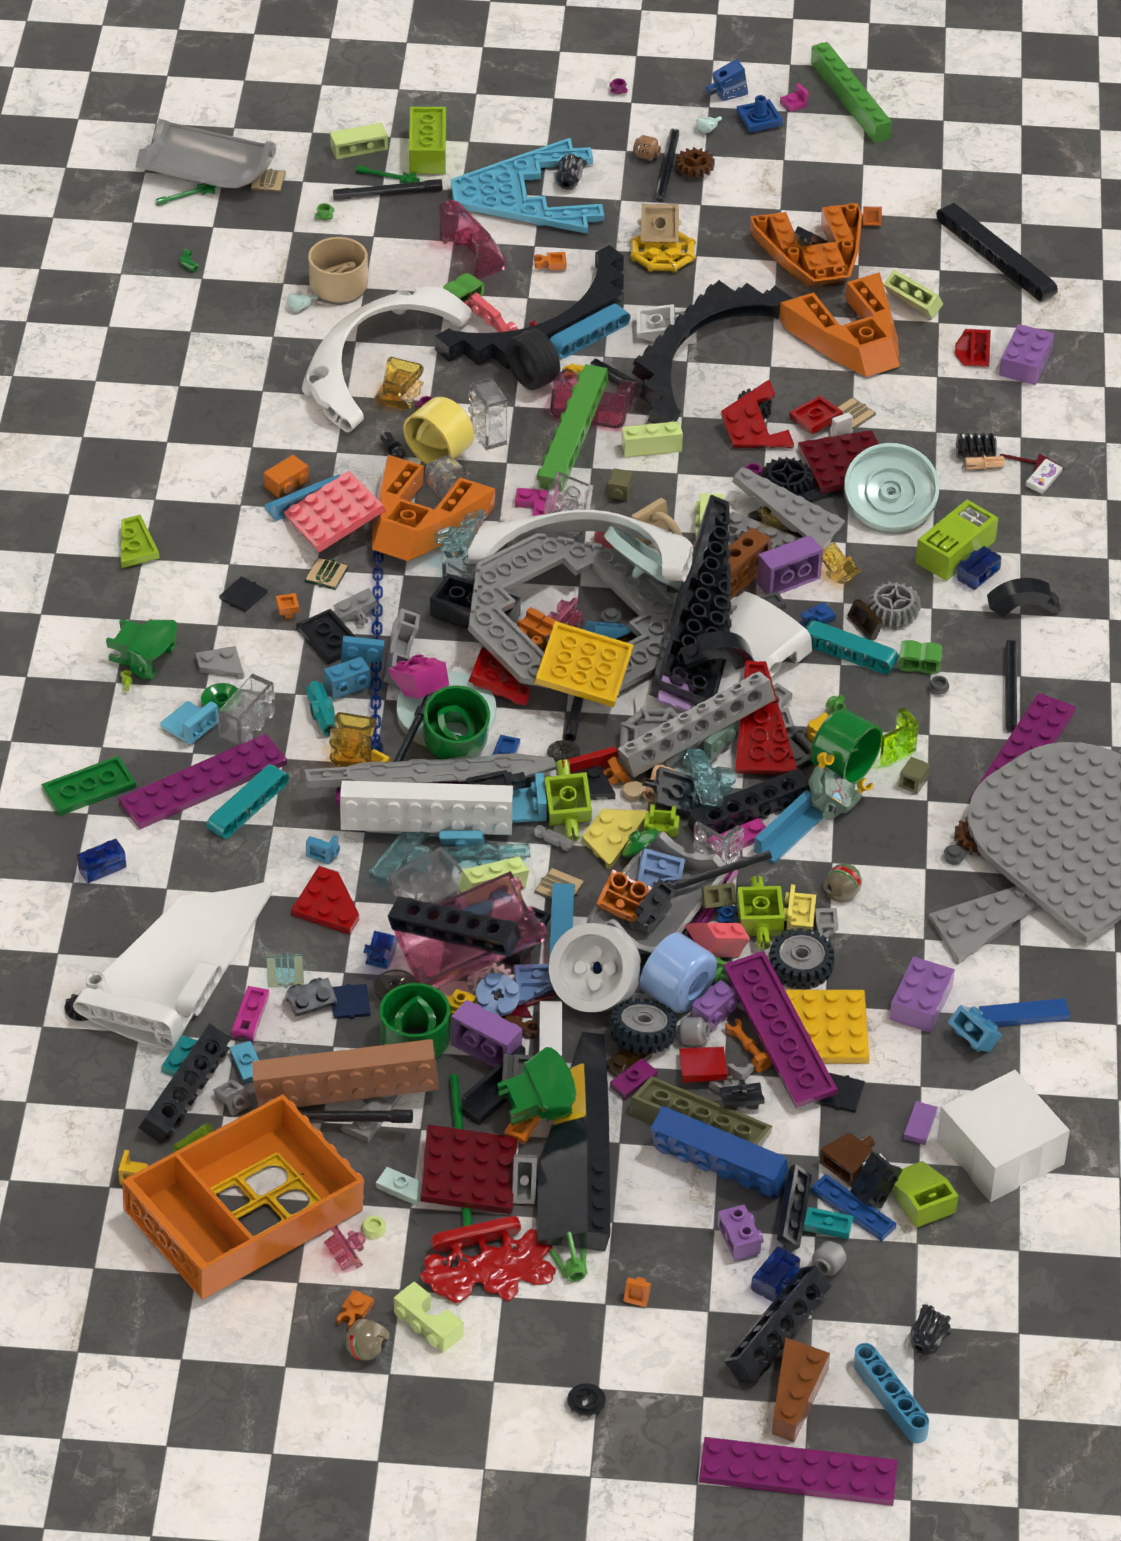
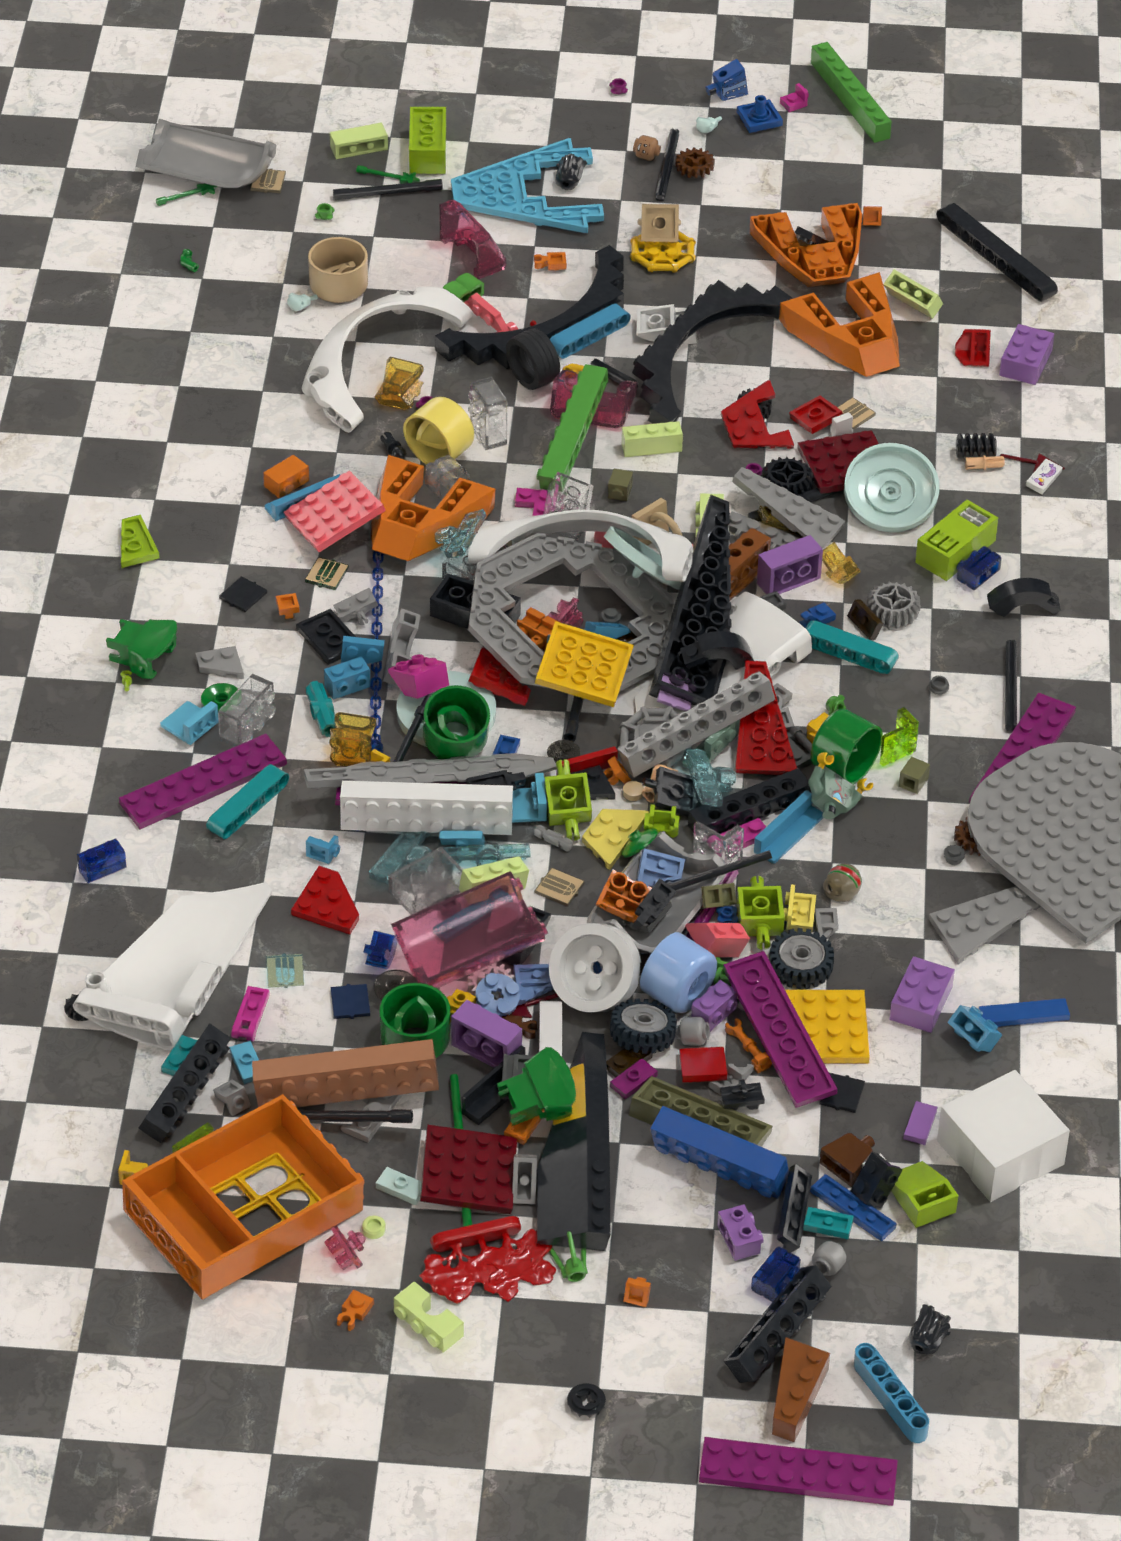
(88, 785): green tile -> none
(311, 996): bracket -> none
(365, 1339): dark tan helmet -> none
(454, 926): black brick -> none
(561, 911): dark azure beam -> none
(920, 657): bright green brick -> none

